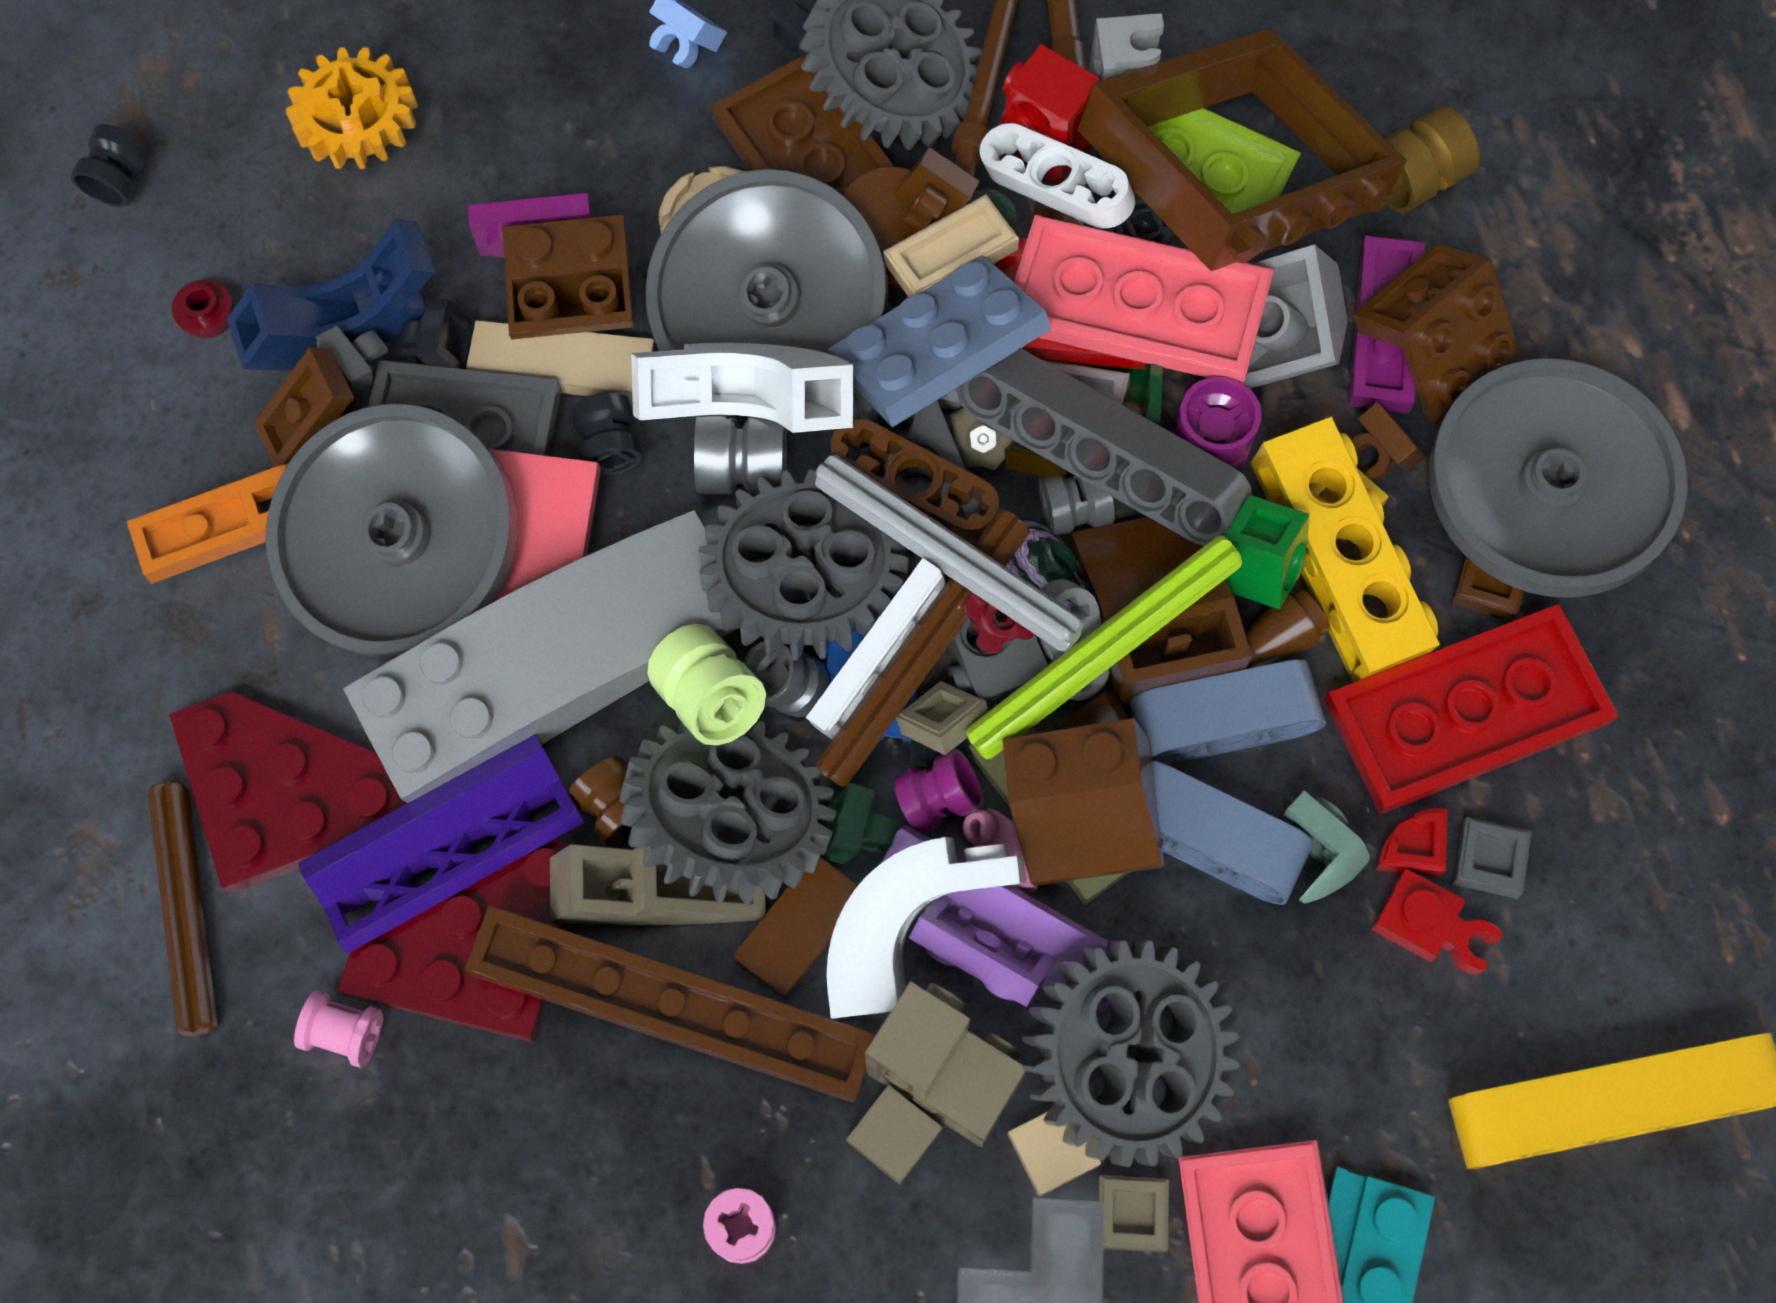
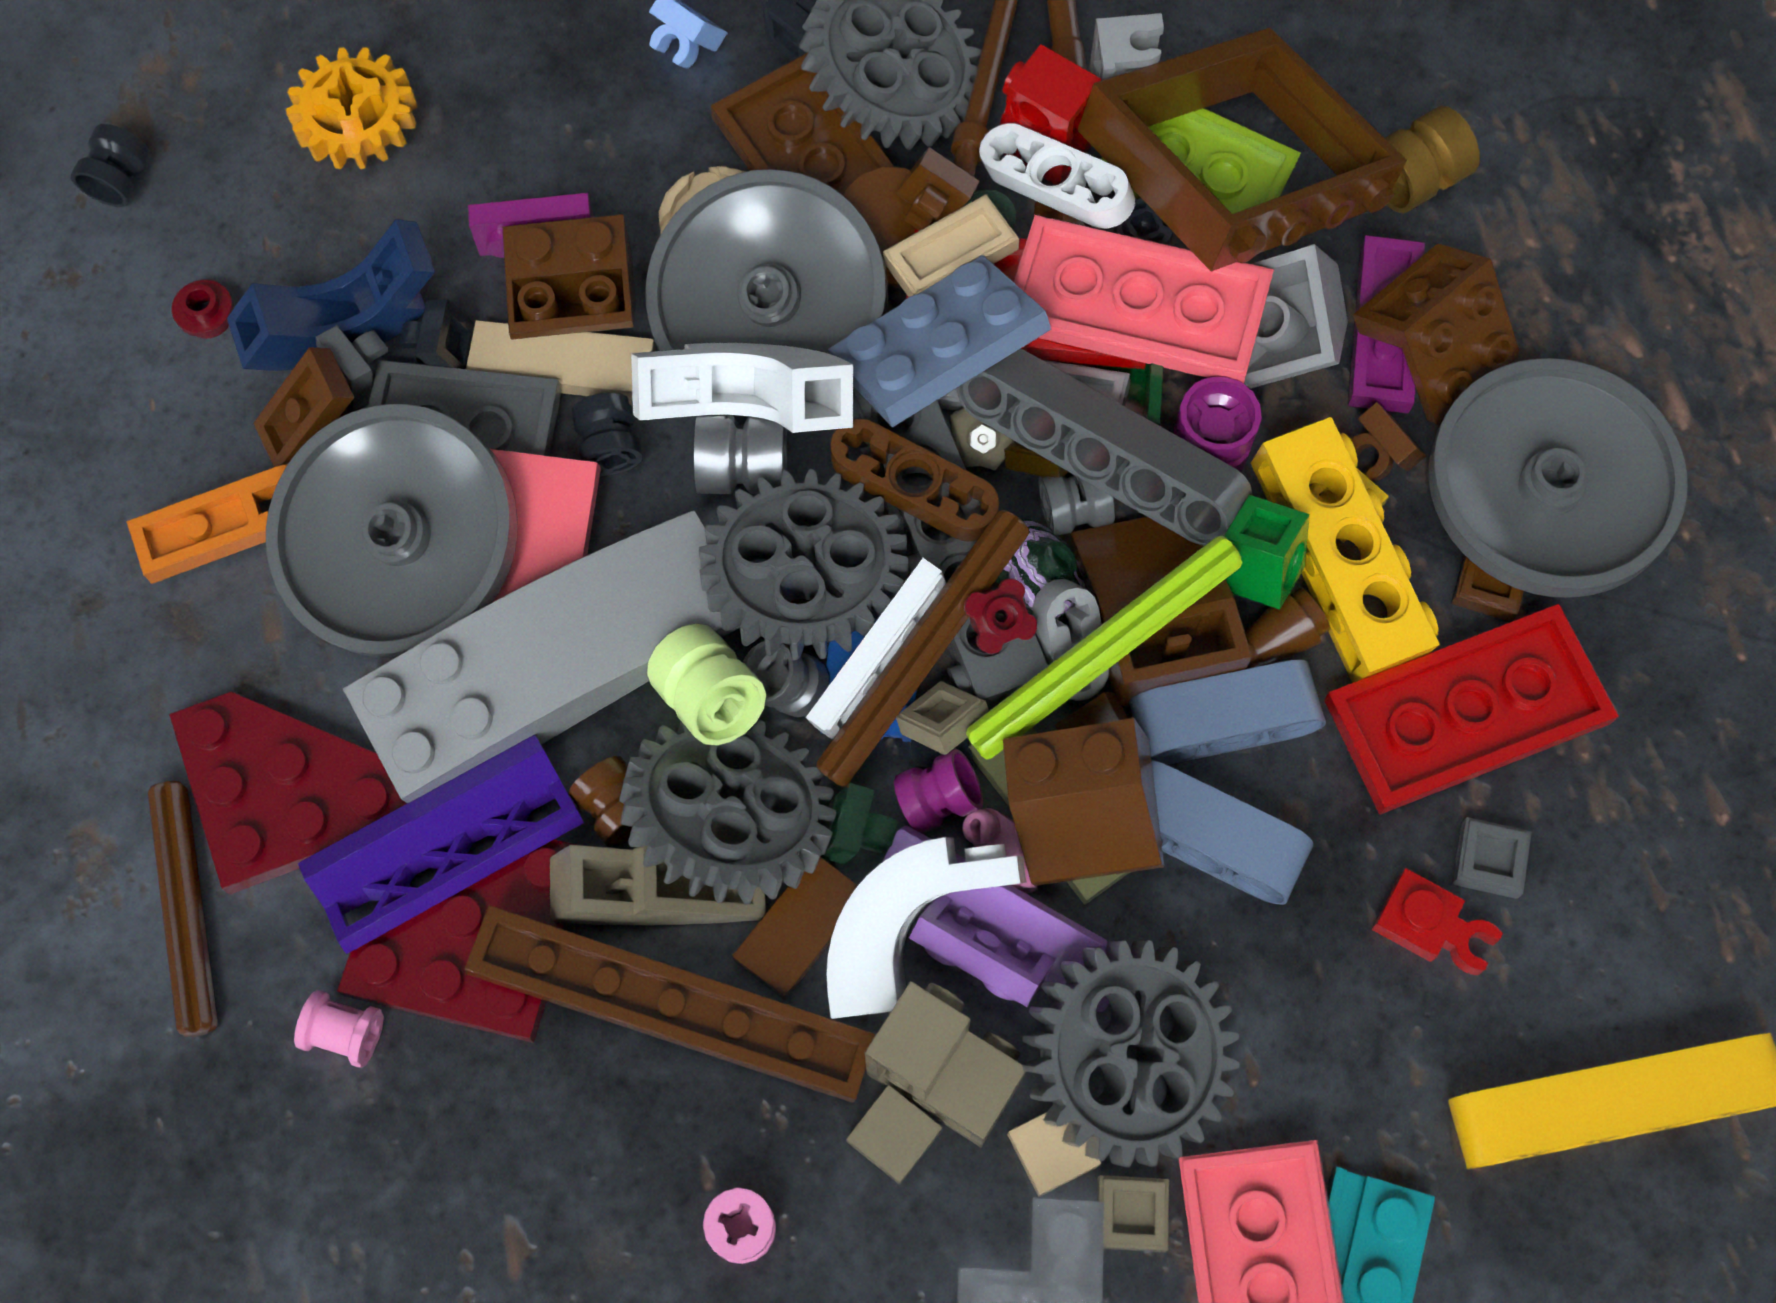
(950, 553): light grey axle -> none
(1333, 844): sand green plate -> none
(1416, 845): red tile -> none

